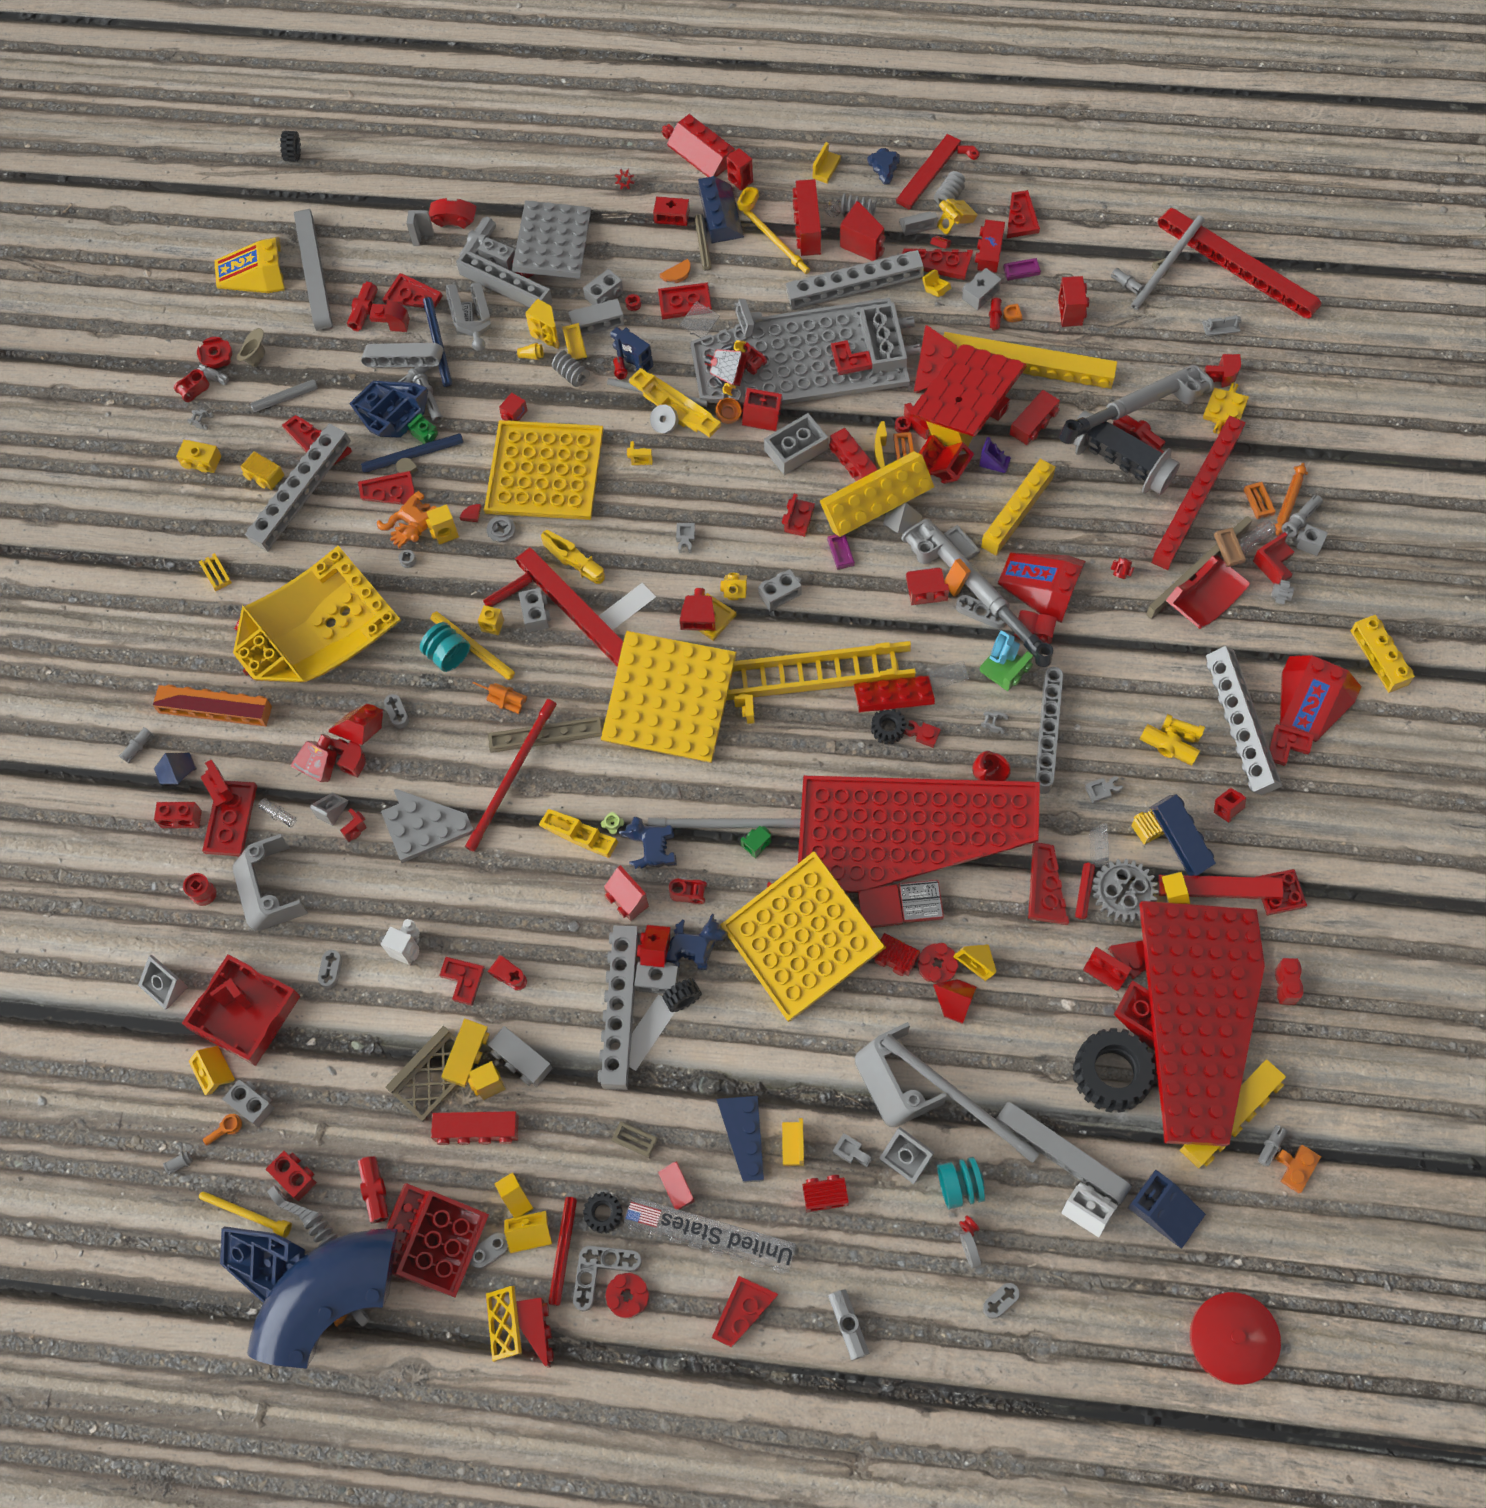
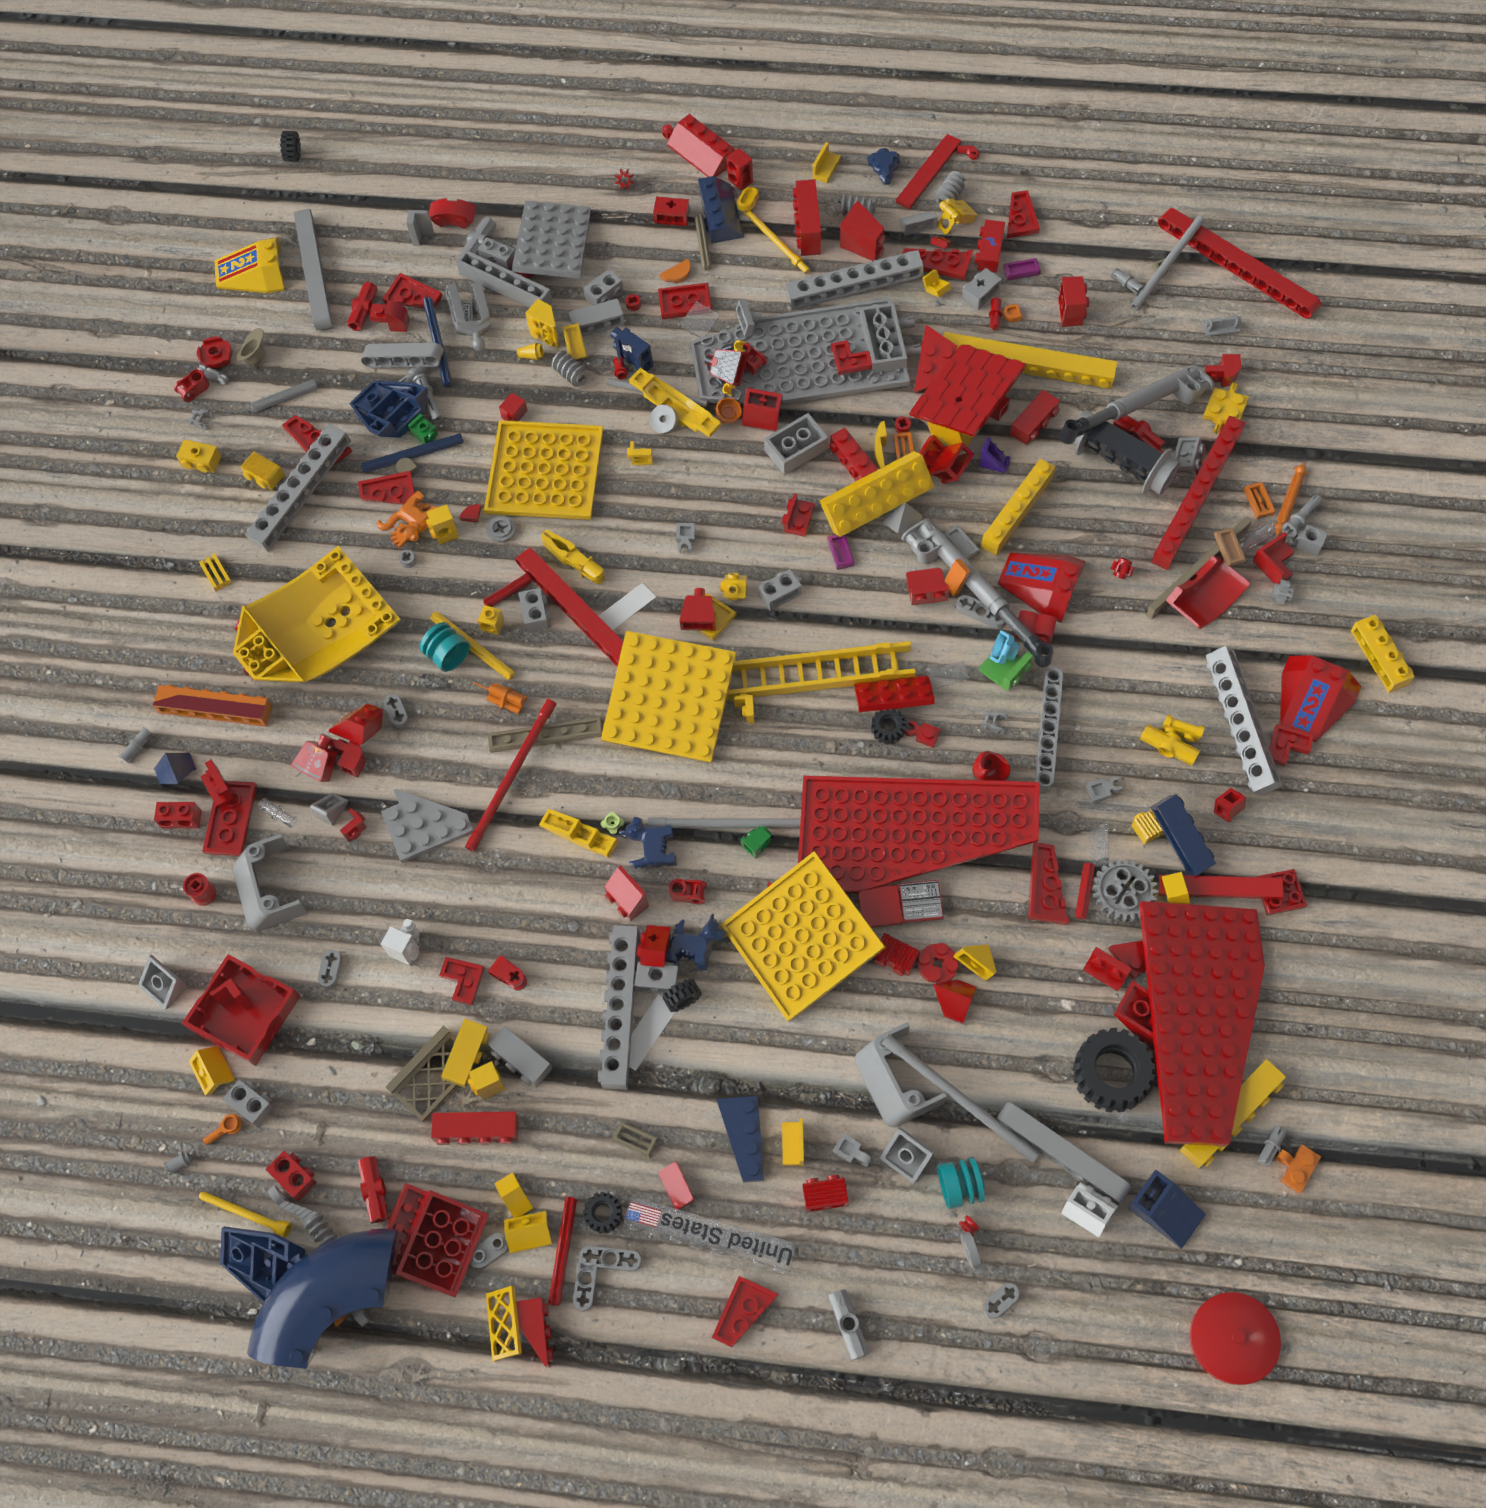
(616, 1302): red plate -> none
(918, 425): red slope -> none
(1189, 454): none -> light grey bracket
(1288, 977): red brick -> none

